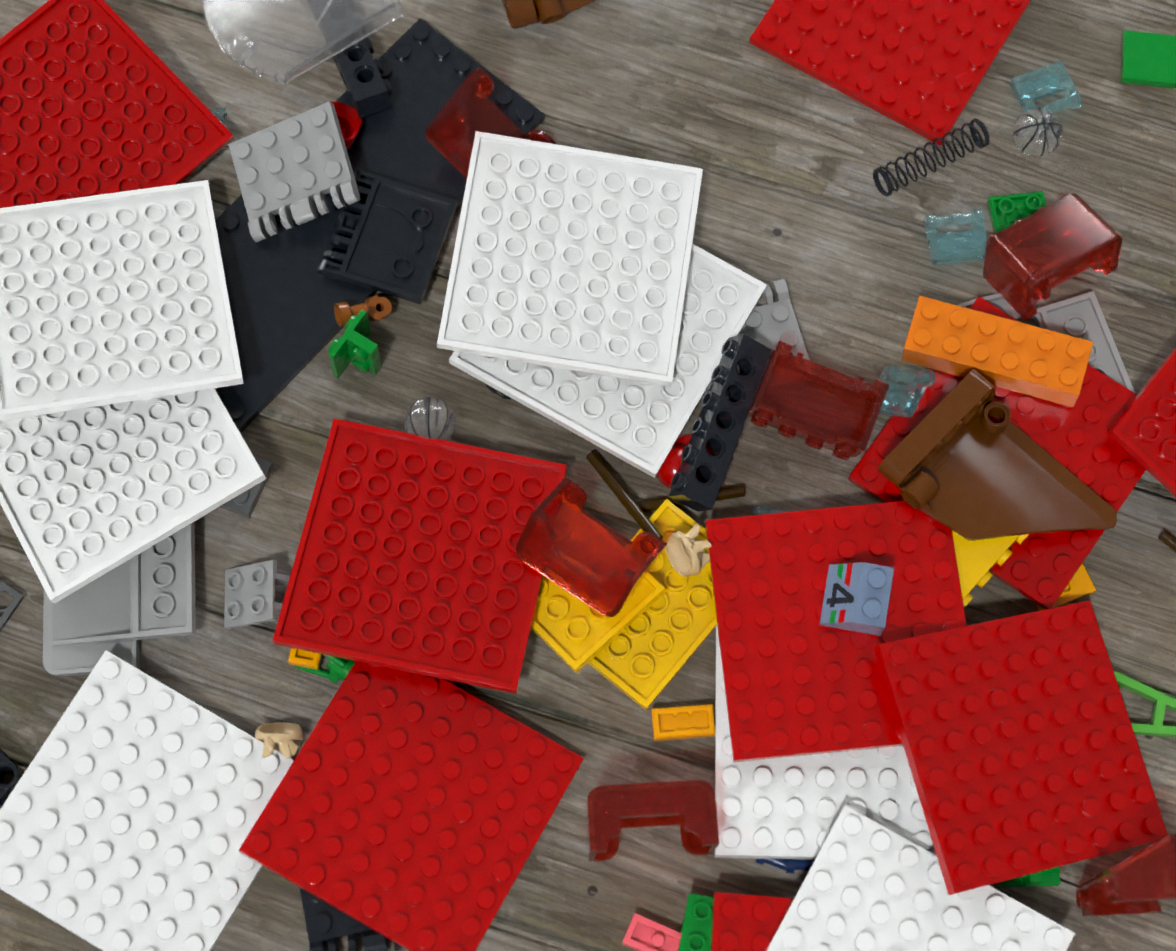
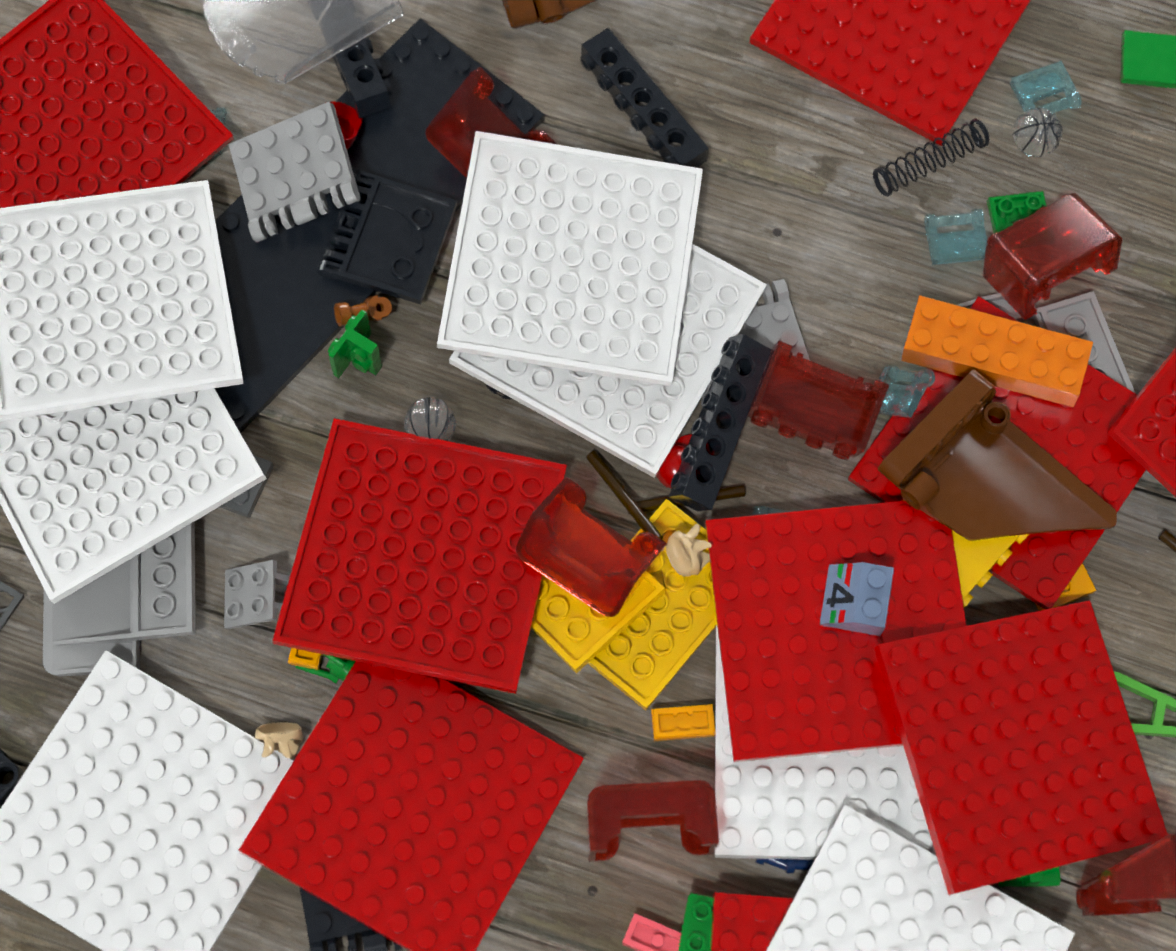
(607, 48): none -> black brick

